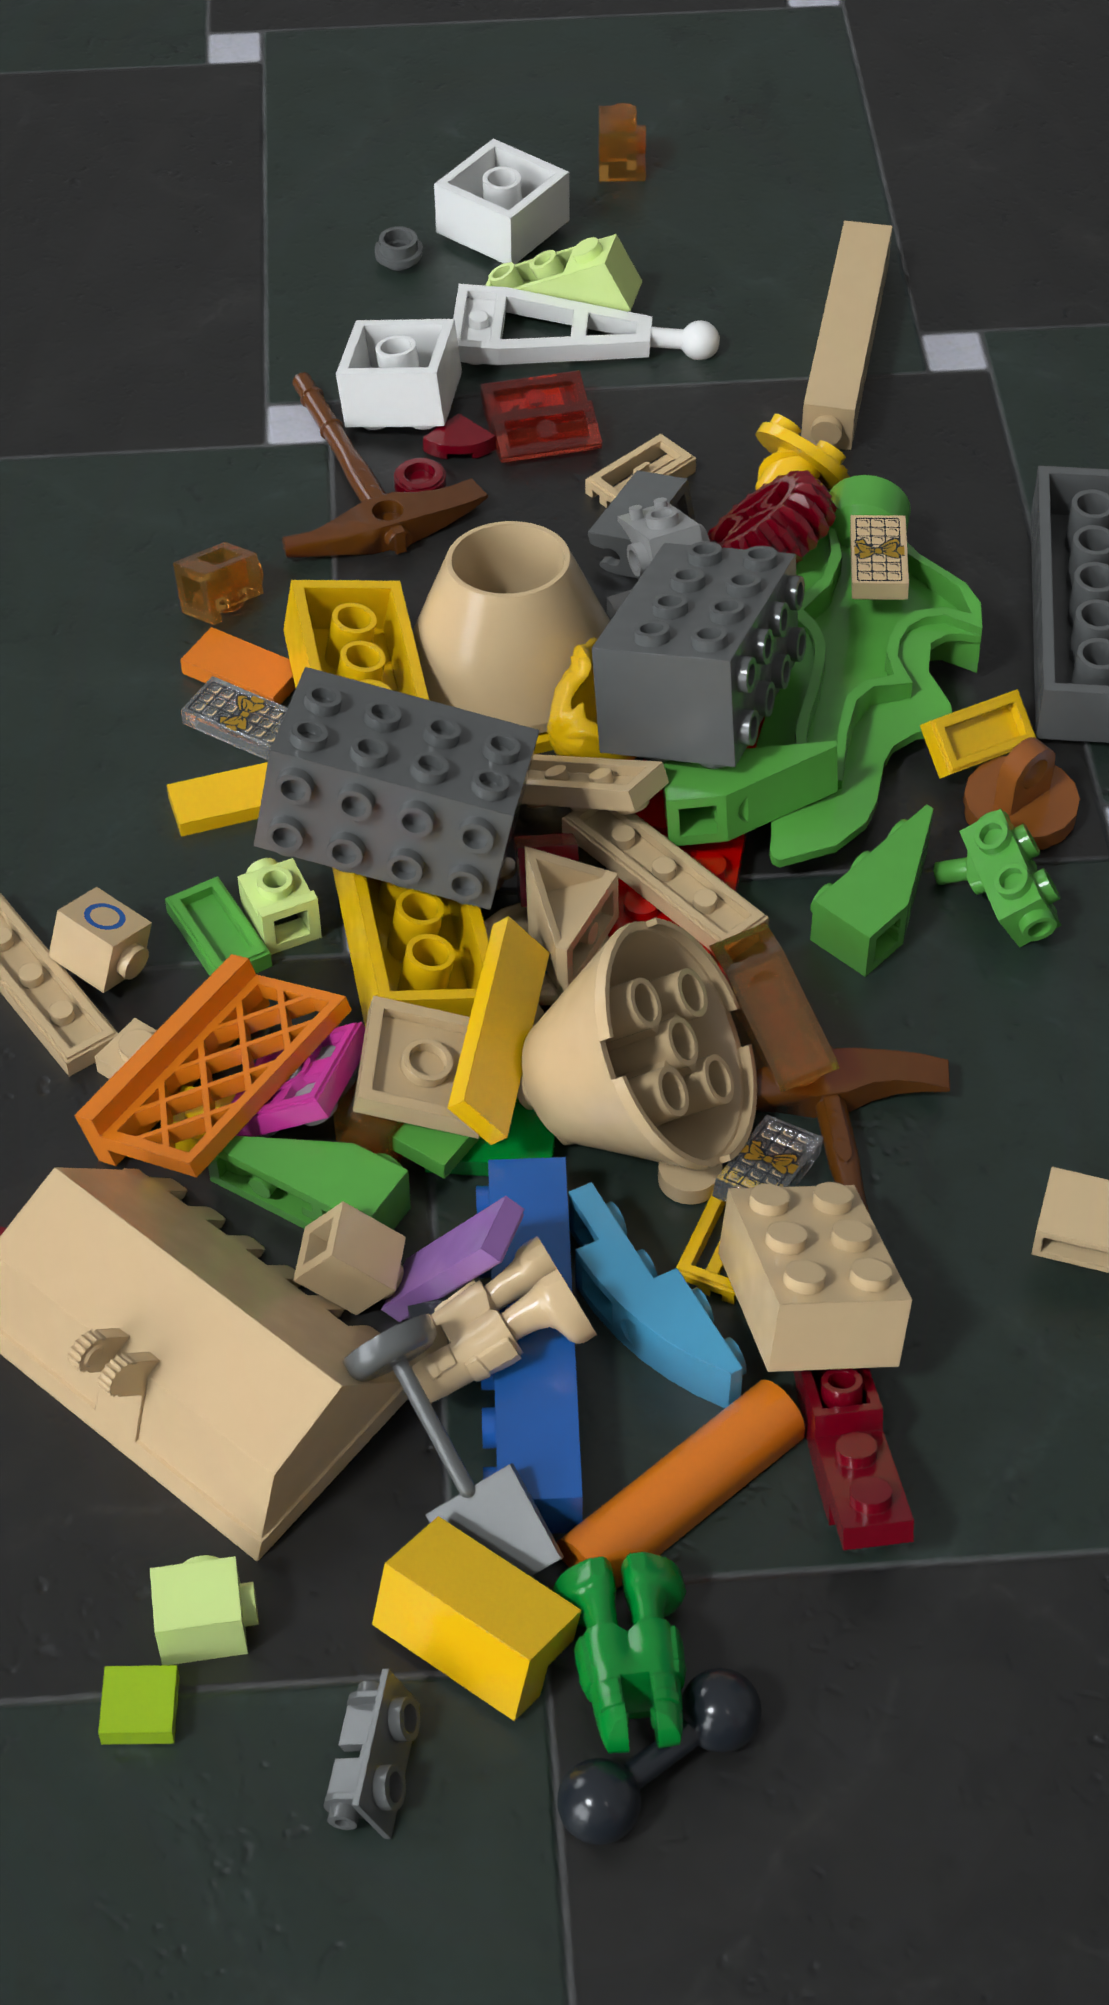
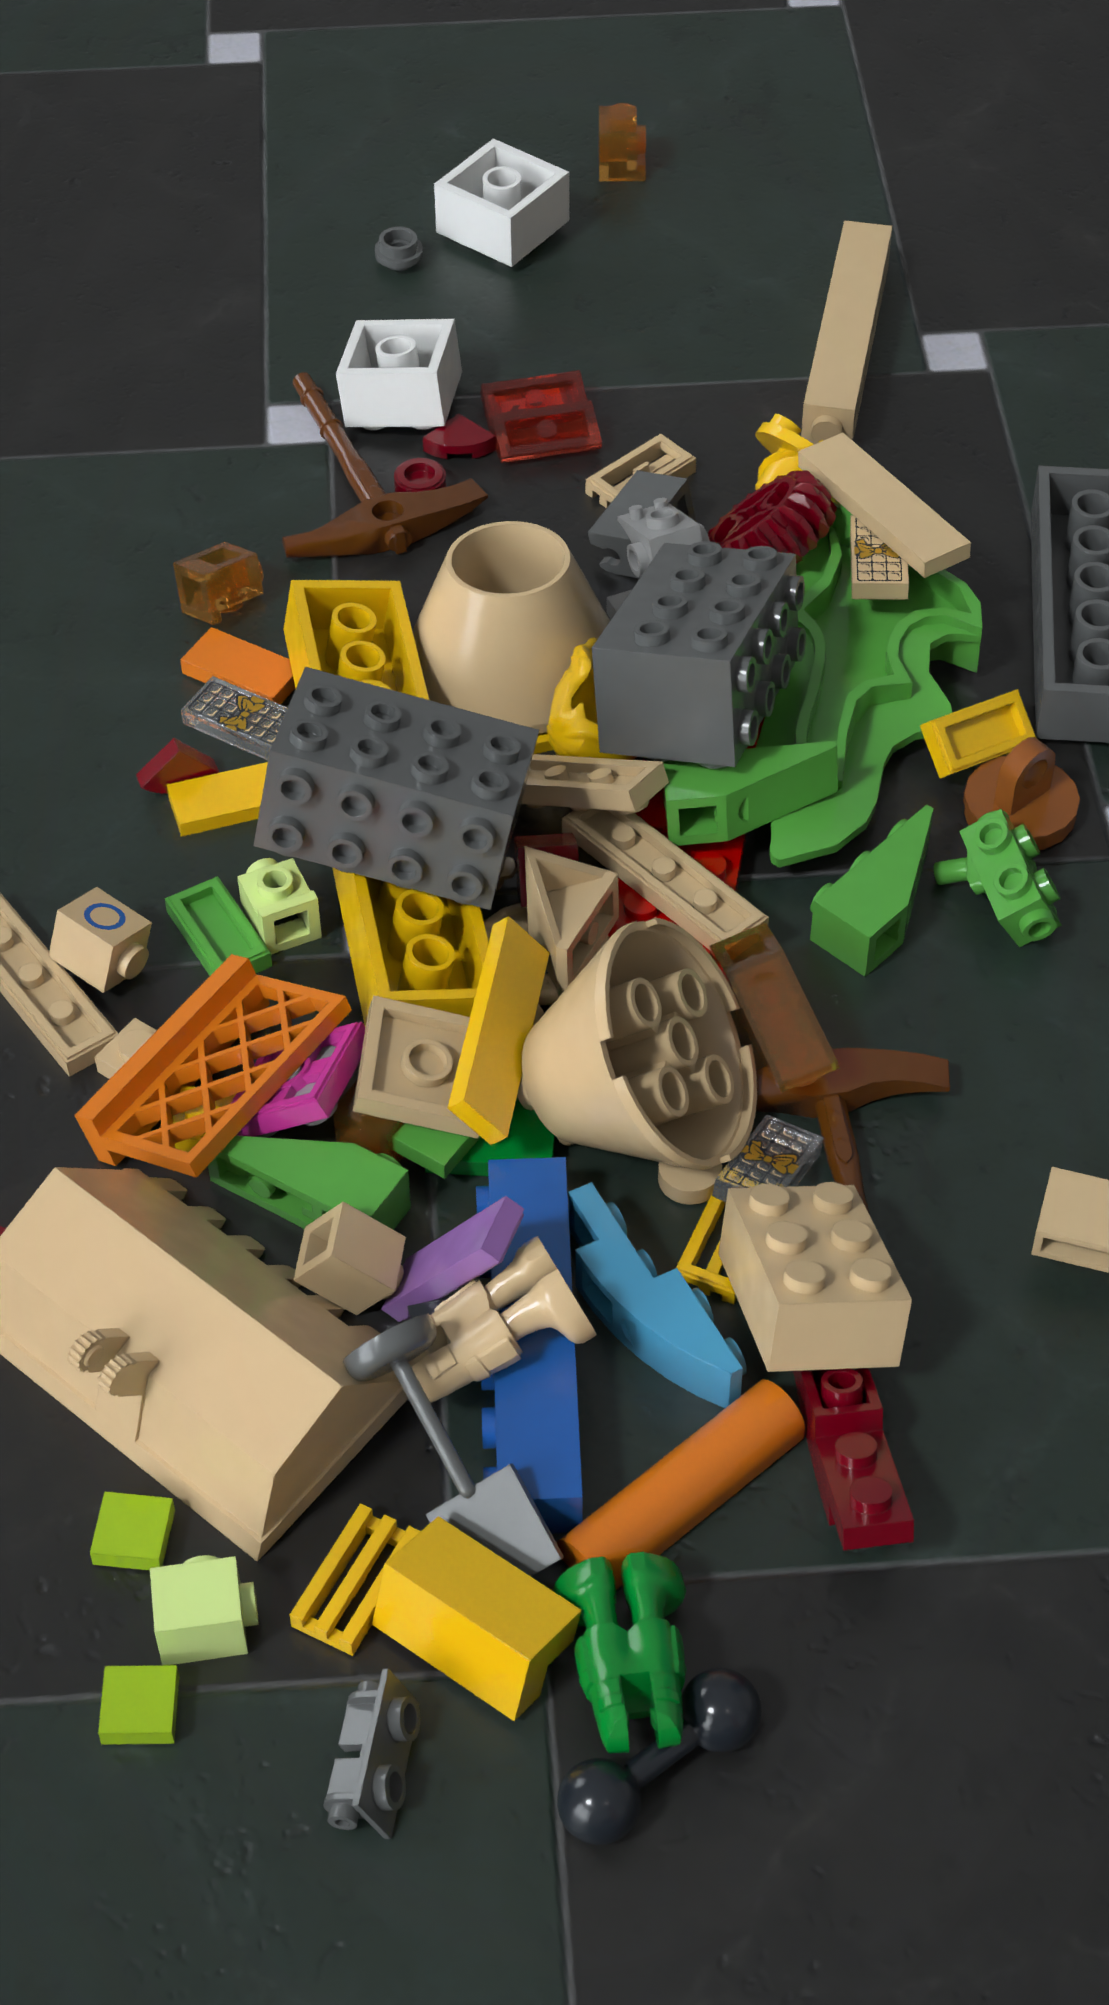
(132, 1531): none -> lime tile
(174, 764): none -> dark red tile
(303, 1614): none -> yellow tile
(481, 320): white plate -> none
(587, 273): yellowish green slope -> none
(885, 505): none -> tan tile

